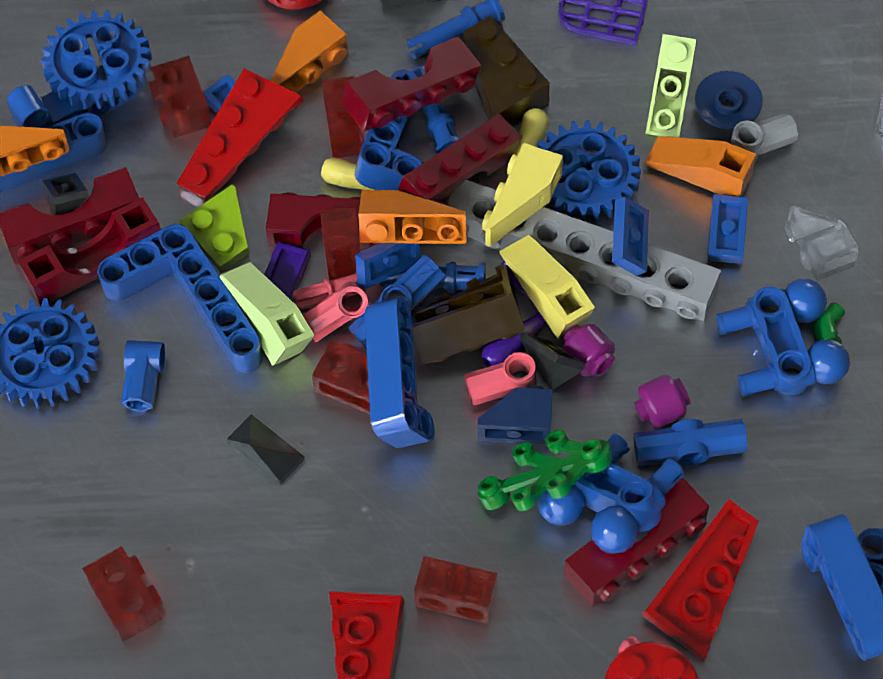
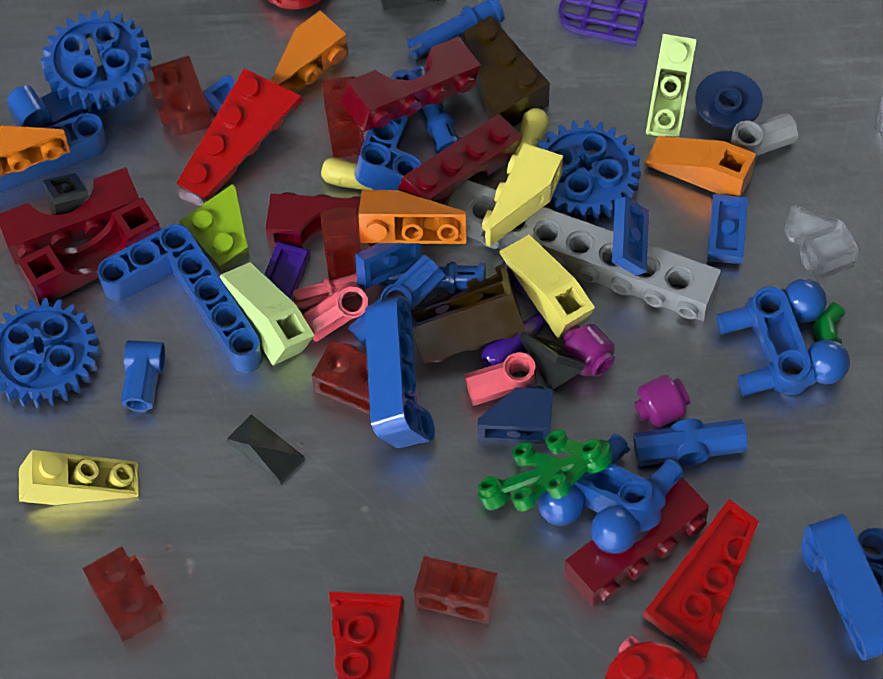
(72, 478): none -> light yellow slope

